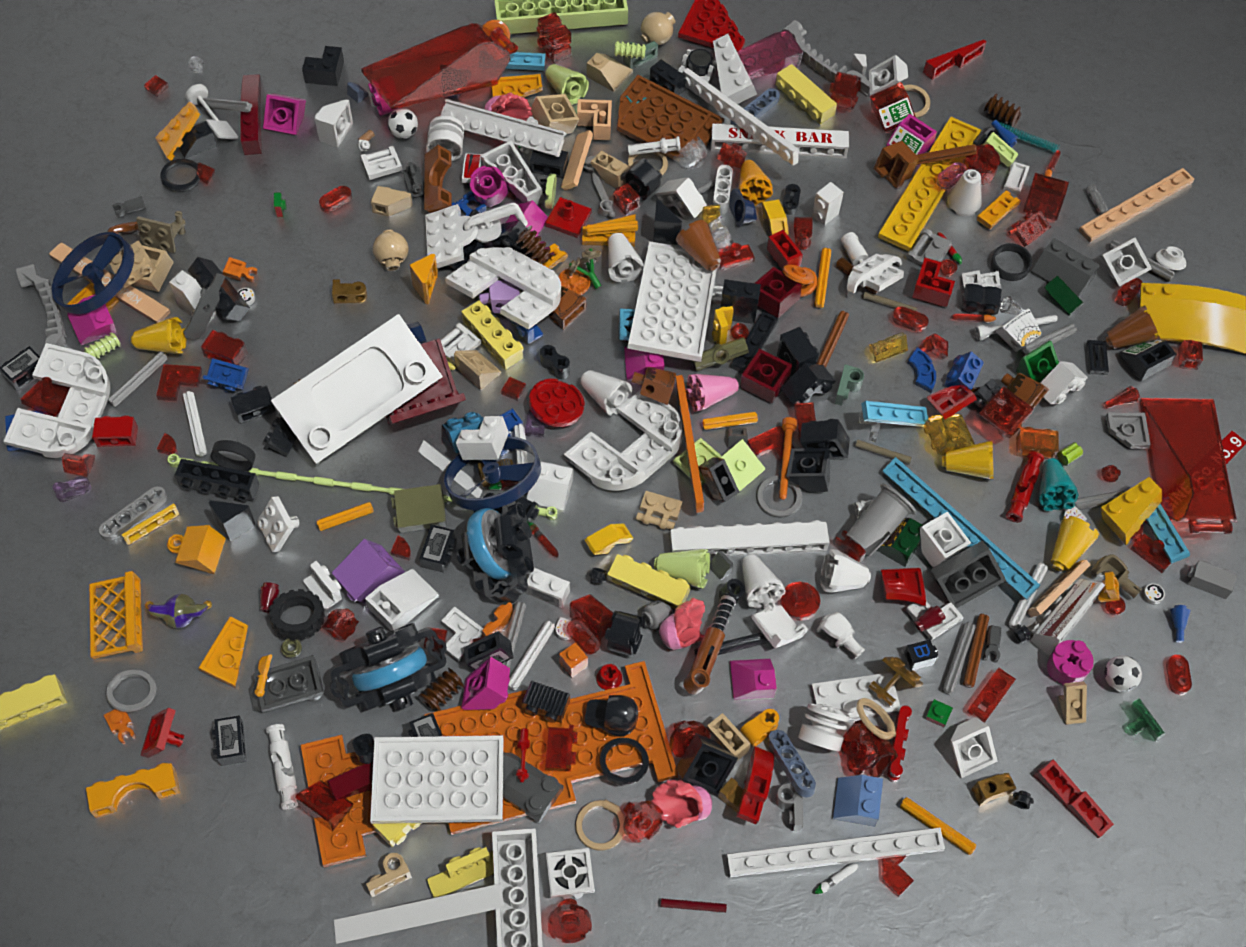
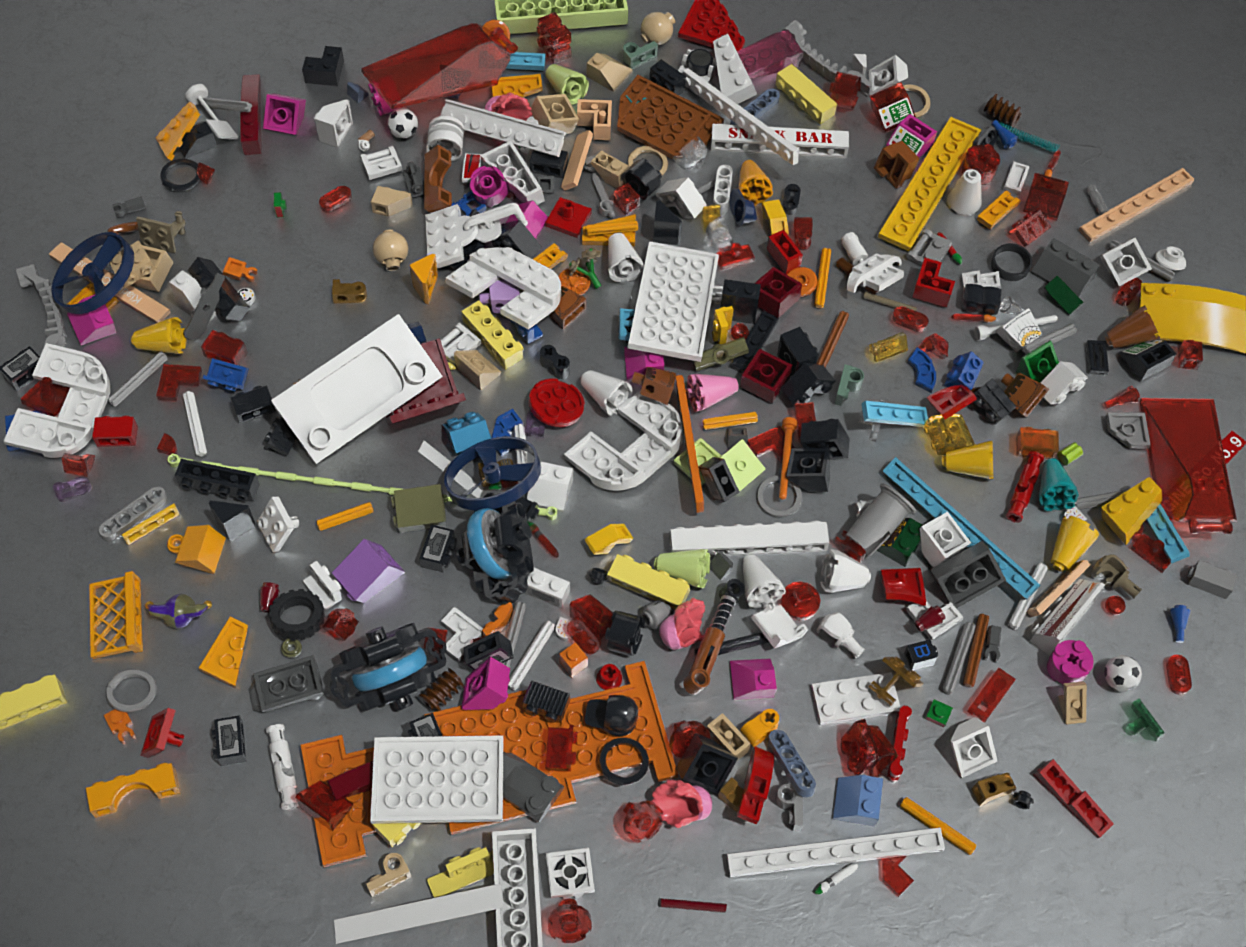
(103, 346): yellowish green piece -> none
(156, 85): clear red tile -> none
(196, 64): clear plate -> none
(234, 447): black tyre -> none
(263, 668): light orange piece -> none
(364, 748): black plate -> none
(400, 599): white slope -> none
(401, 549): clear red tile -> none
(485, 442): white brick -> none
(513, 388): clear red tile -> none
(523, 744): red piece -> none
(534, 245): reddish brown piece -> none
(550, 191): yellowish green tile -> none
(612, 808): tan piece -> none
(630, 50): yellowish green piece -> none
(661, 506): tan plate -> none
(663, 146): white pin -> none
(700, 244): dark orange cone -> none
(732, 155): clear red brick -> none
(798, 274): orange wheel -> none
(824, 726): white wheel -> none
(827, 203): white brick -> none
(882, 451): dark tan bar -> none
(883, 714): tan piece -> none
(947, 154): dark orange axle -> none
(948, 177): clear pink plate -> none
(948, 267): clear red plate -> none
(959, 57): red slope -> none
(1006, 153): yellowish green plate -> none
(1006, 412): clear red slope -> none
(1022, 633): black plate -> none
(1110, 473): clear red plate -> none
(1111, 589): light orange bracket -> none
(1153, 593): white tile -> none

